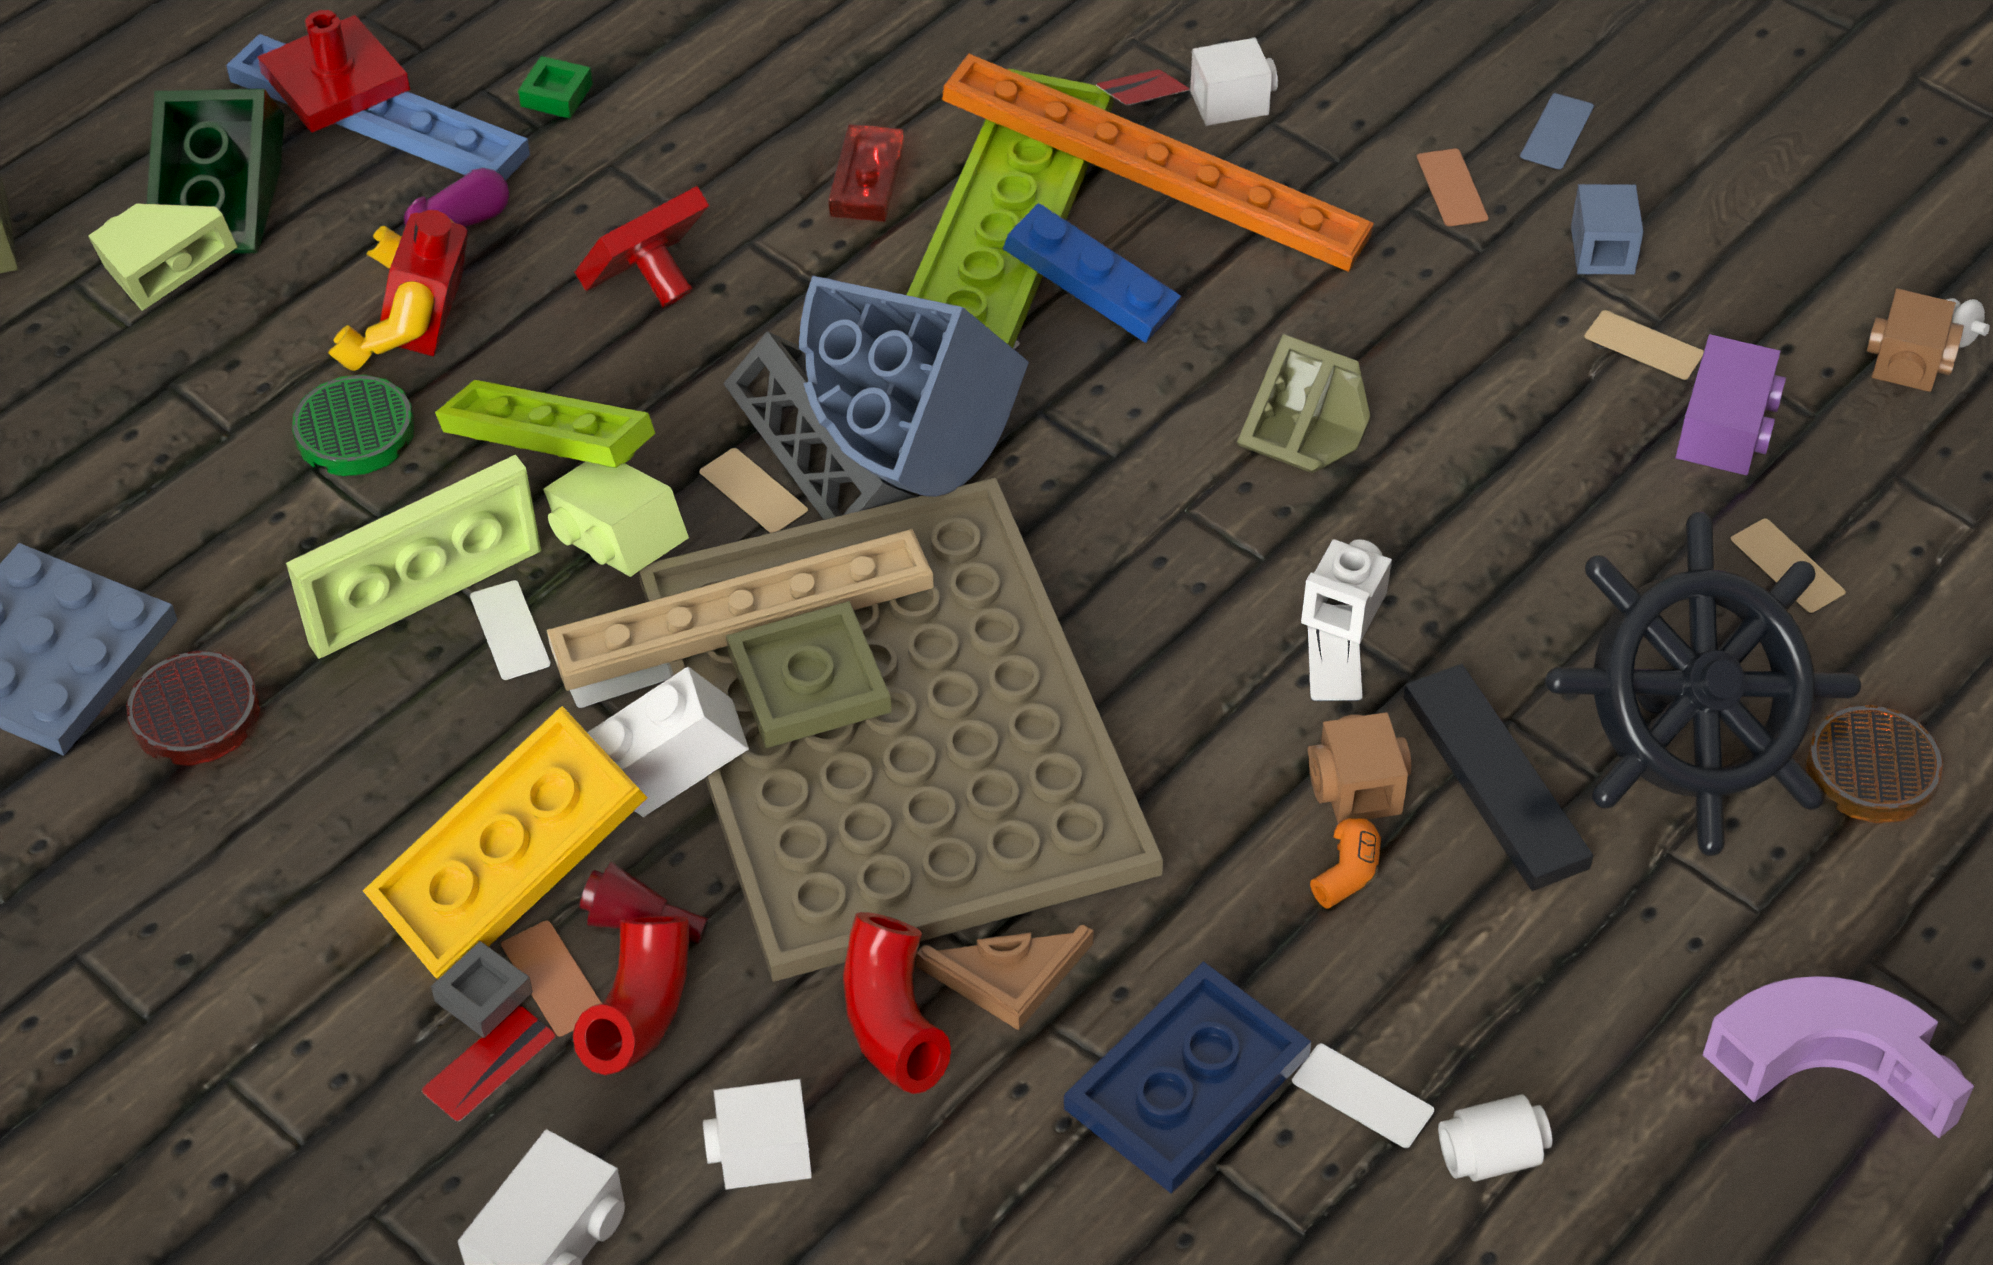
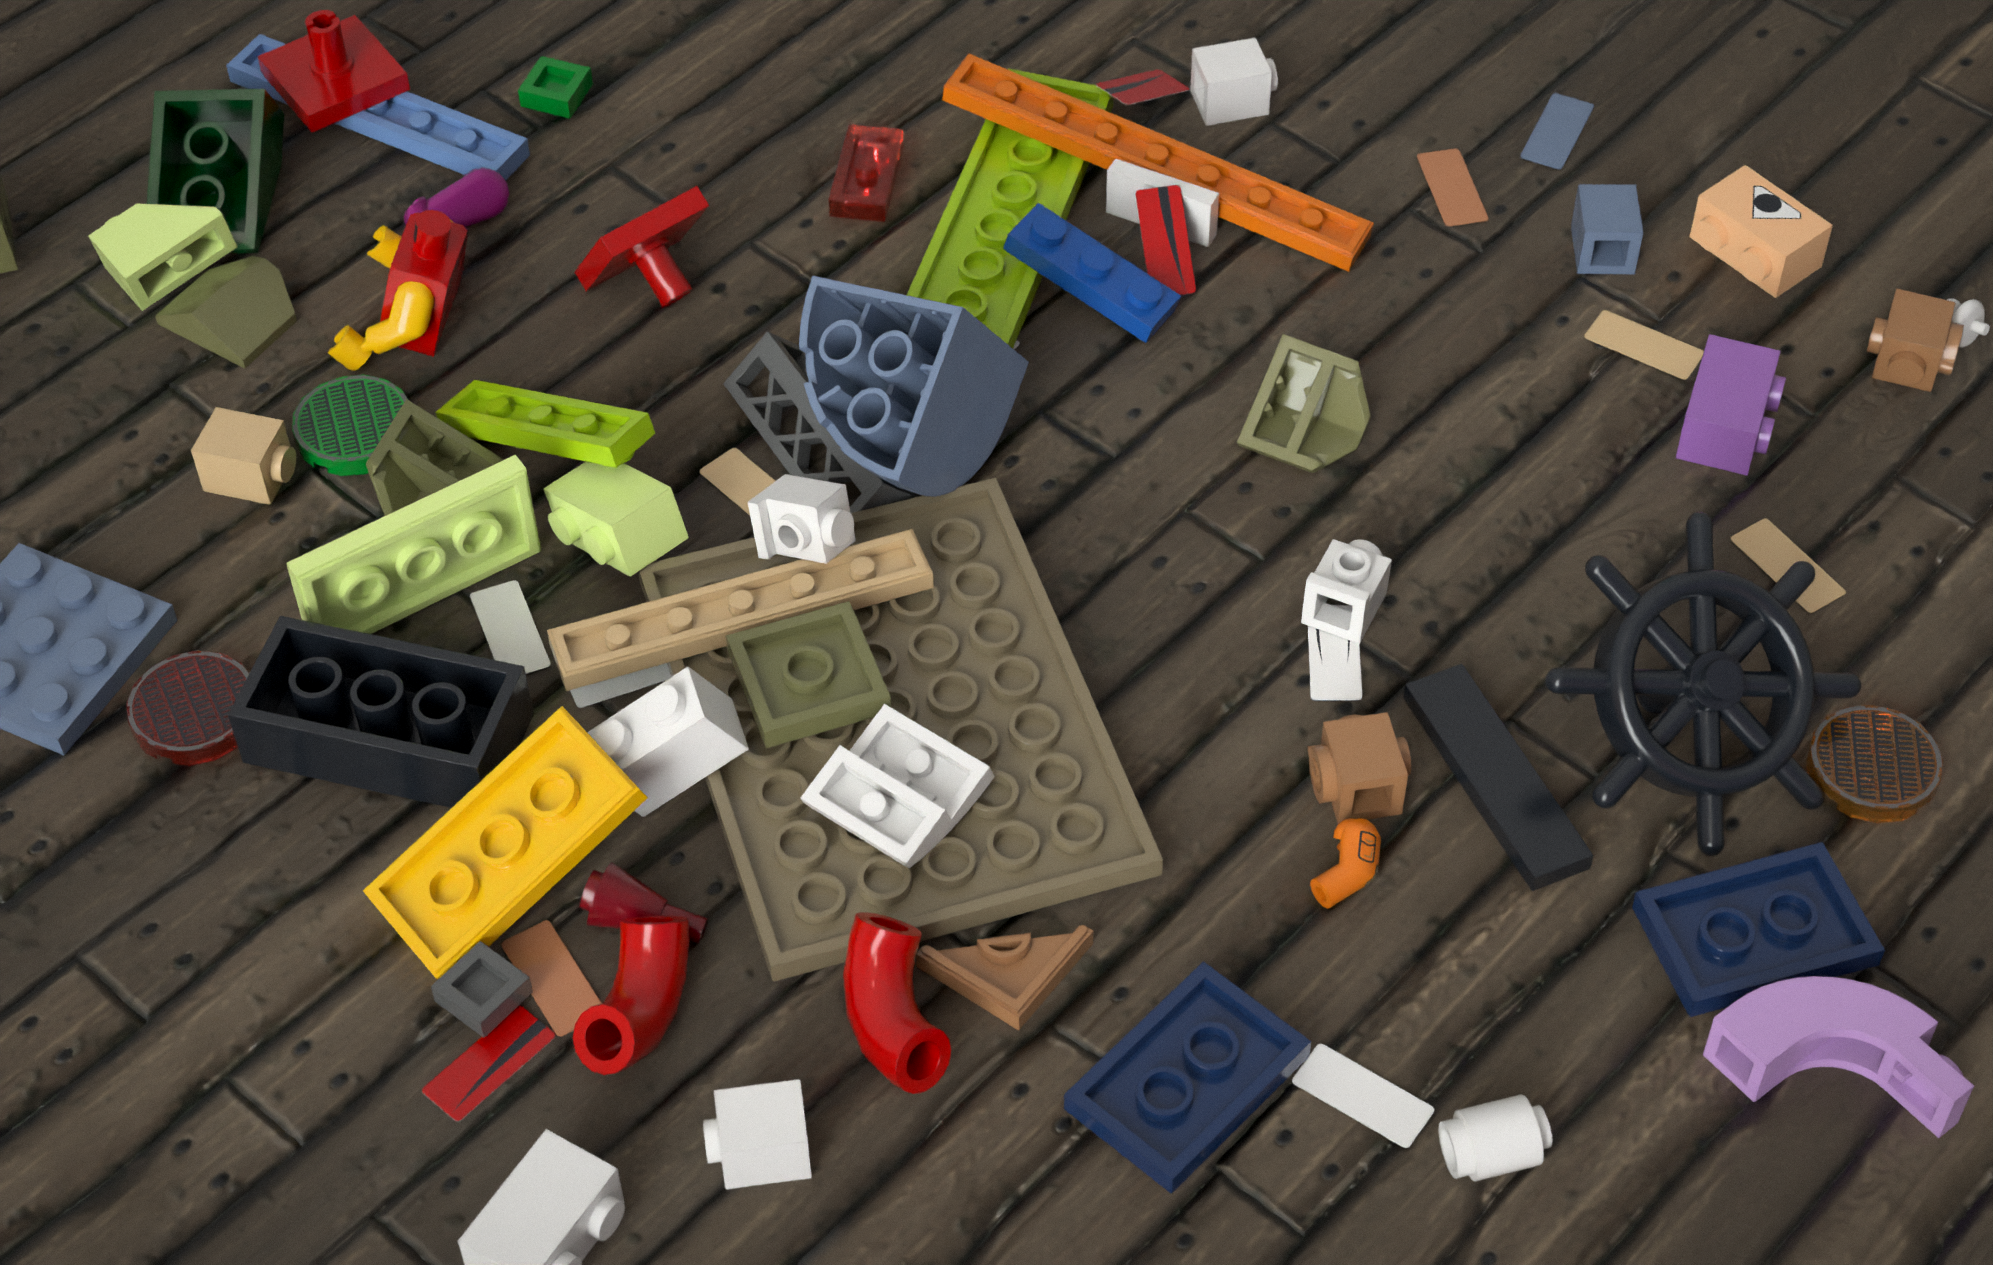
(233, 310): none -> olive slope
(243, 456): none -> tan brick
(378, 712): none -> black brick
(421, 458): none -> olive slope
(802, 519): none -> white brick
(898, 787): none -> white slope
(1166, 237): none -> red sticker
(1198, 202): none -> white plate
(1756, 927): none -> dark blue plate
(1760, 231): none -> light nougat brick

